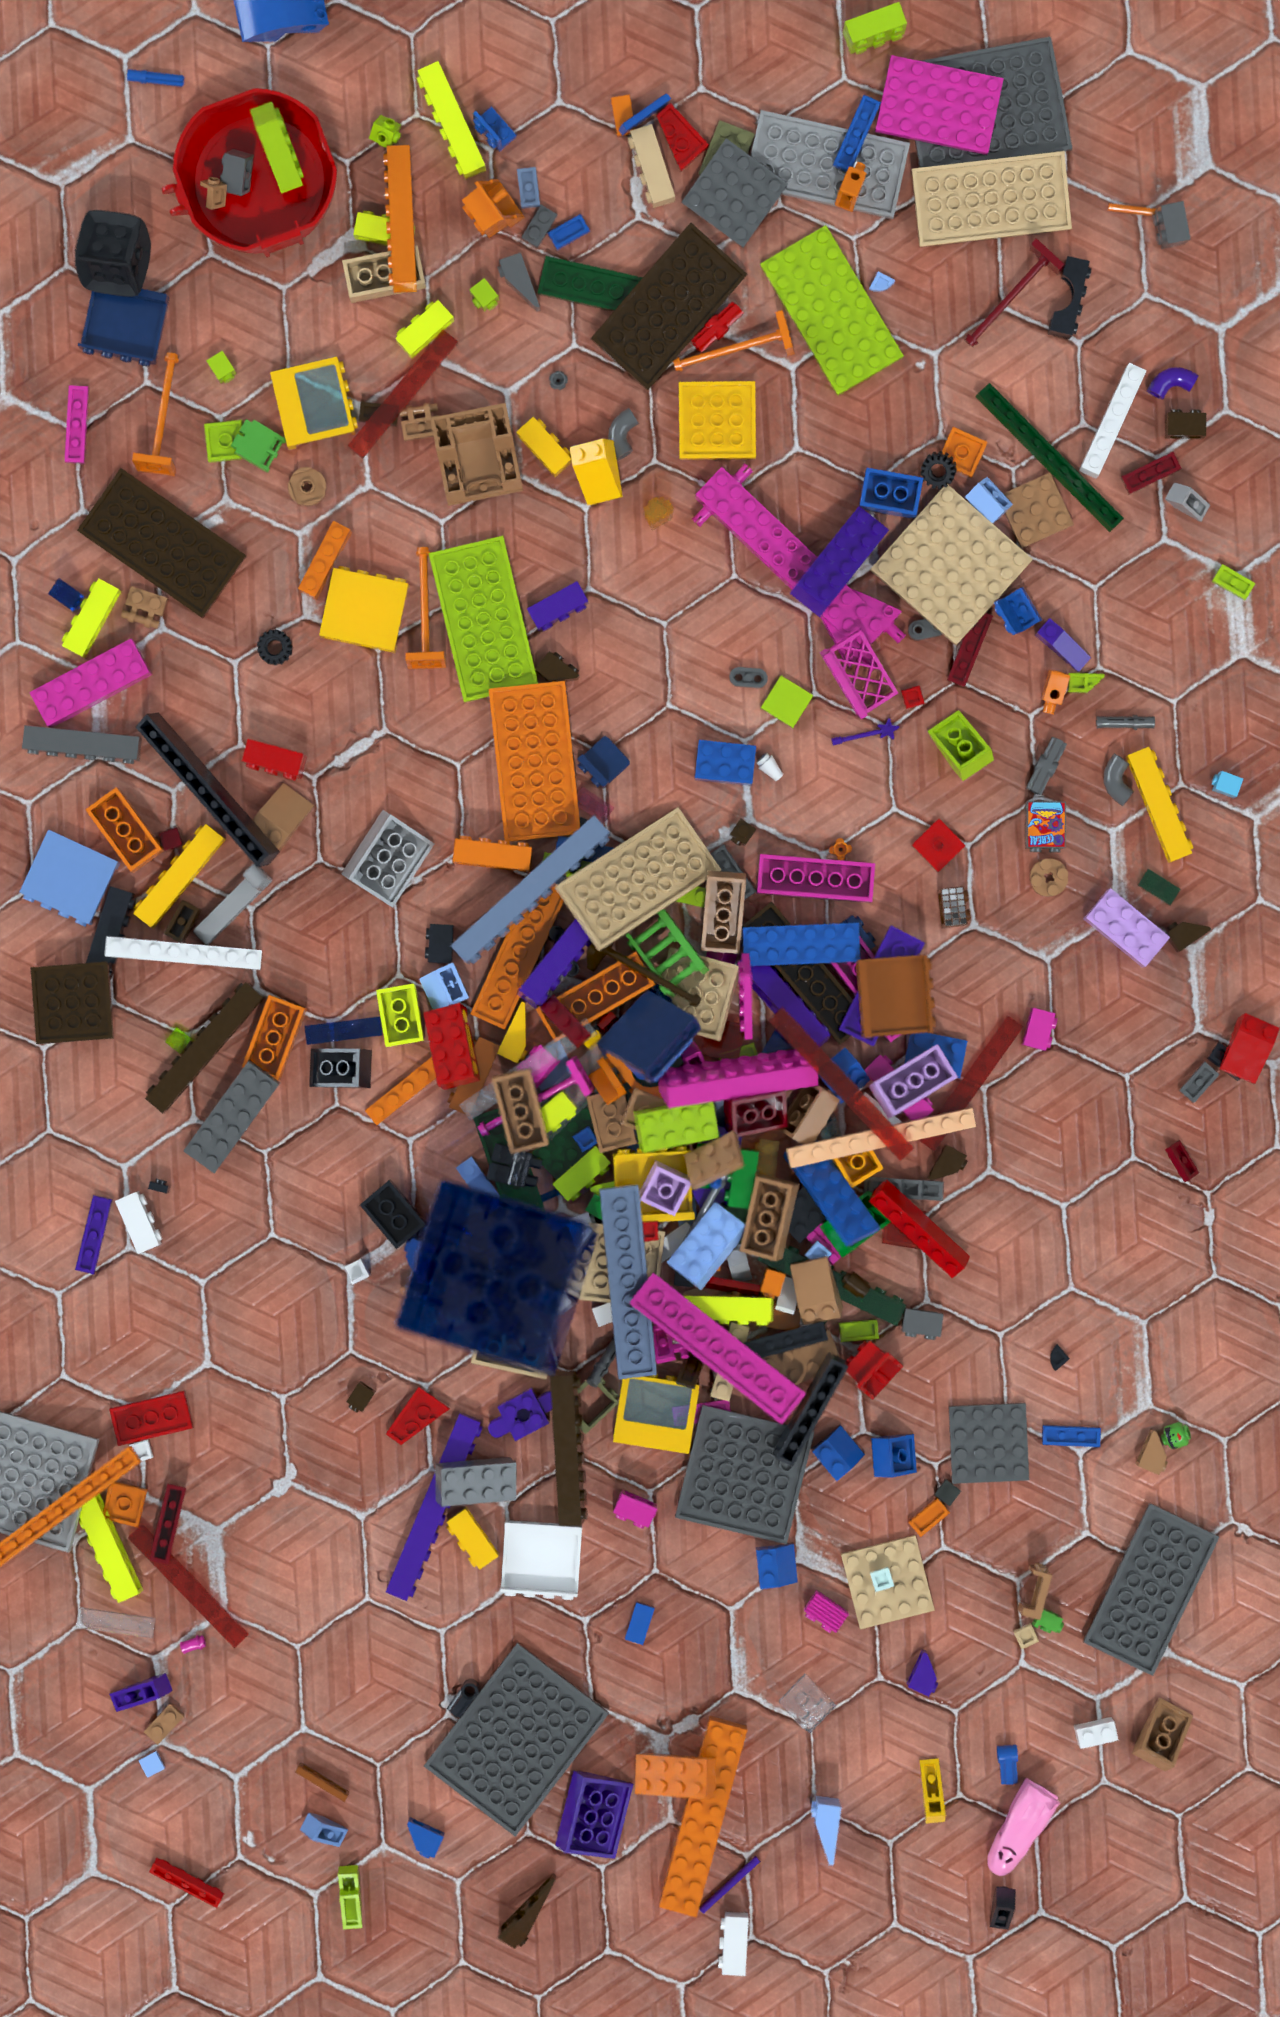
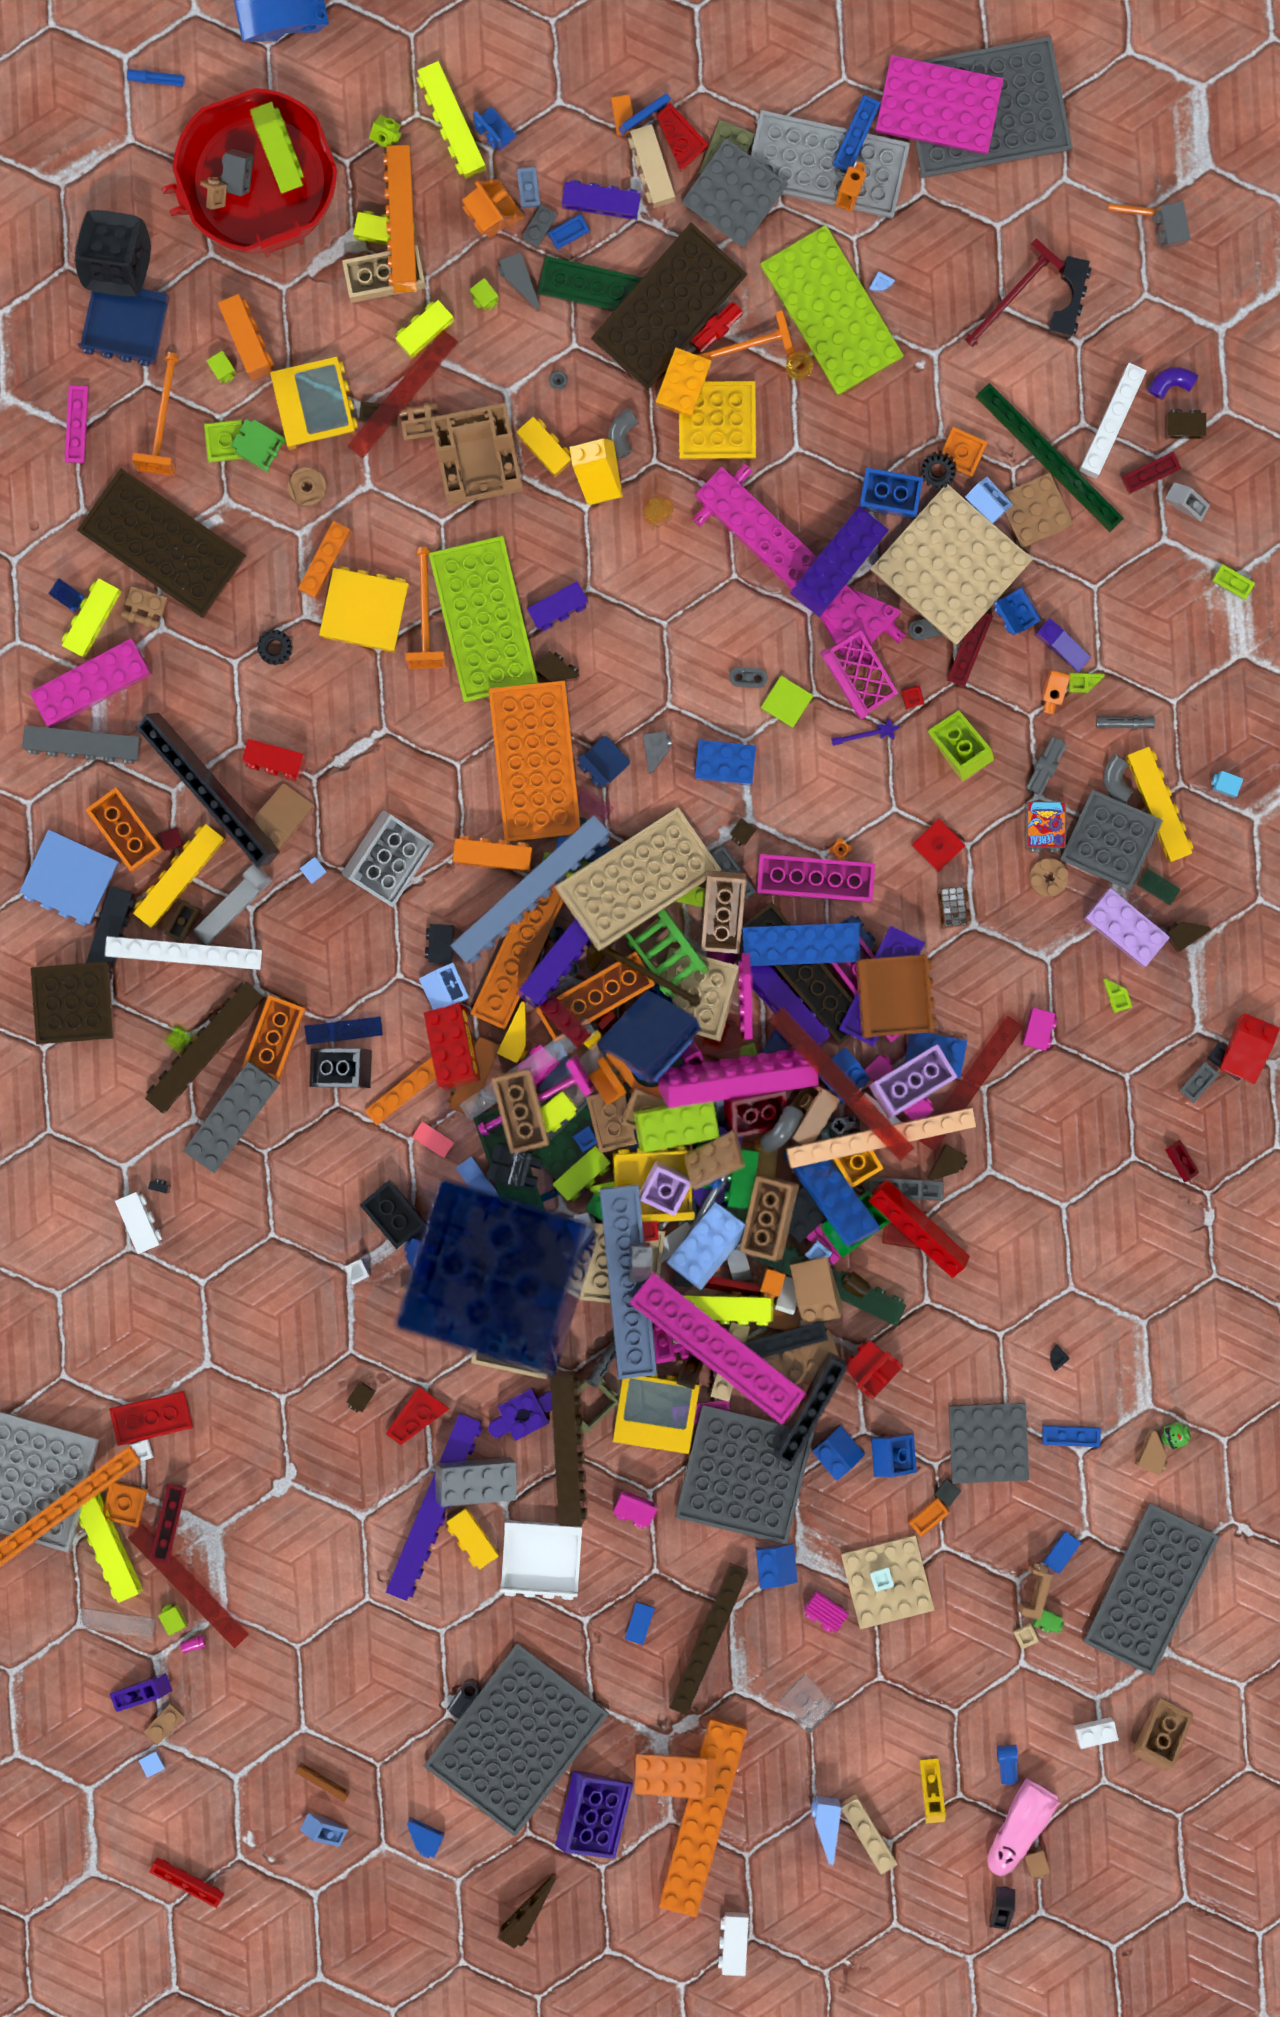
(93, 1234): dark purple tile -> none
(172, 1619): none -> lime brick
(243, 331): none -> orange brick
(313, 870): none -> light blue tile
(350, 1897): lime slope -> none
(400, 1015): neon yellow brick -> none
(433, 1139): none -> coral tile
(601, 200): none -> dark purple brick
(602, 1314): white panel -> none
(639, 1261): none -> flat silver slope
(656, 749): none -> flat silver slope
(683, 382): none -> light orange brick
(708, 1639): none -> dark brown brick
(729, 1884): dark purple bar -> none
(769, 766): white cone -> none
(782, 1130): none -> dark grey cylinder
(803, 357): none -> clear yellow wheel
(846, 1125): none -> black piece
(858, 1330): lime tile -> none
(868, 1834): none -> tan brick
(875, 28): lime brick -> none
(922, 1322): dark grey brick -> none
(923, 1676): dark purple slope -> none
(991, 199): tan plate -> none
(1036, 1863): none -> medium nougat brick
(1062, 1552): none -> blue tile
(1111, 840): none -> dark grey plate
(1117, 996): none -> lime tile

